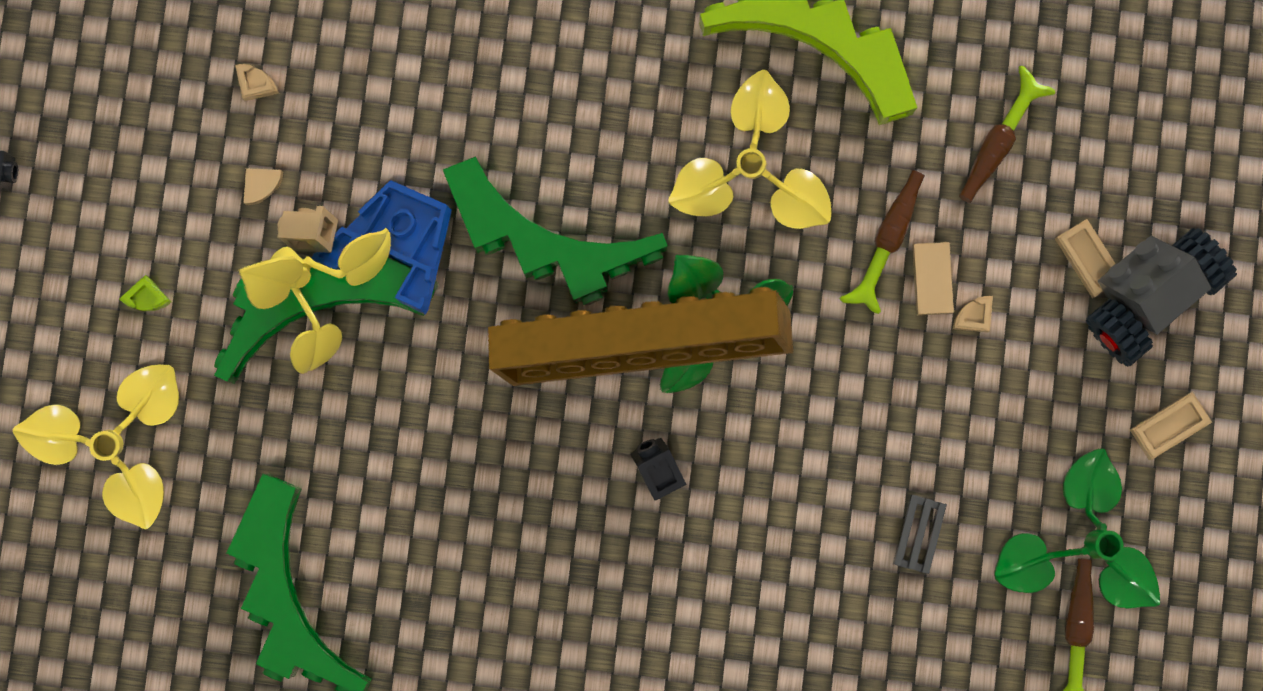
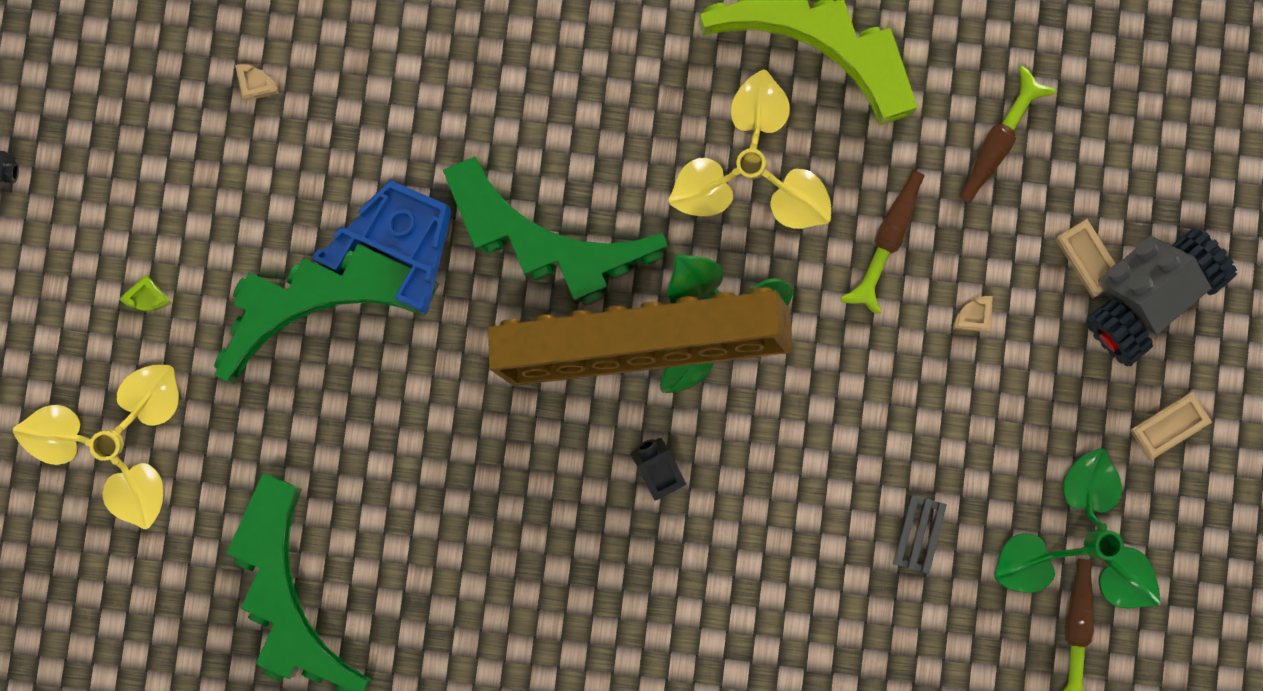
(260, 184): tan tile -> none
(271, 281): light yellow plant -> none
(308, 229): tan brick -> none
(933, 278): tan tile -> none

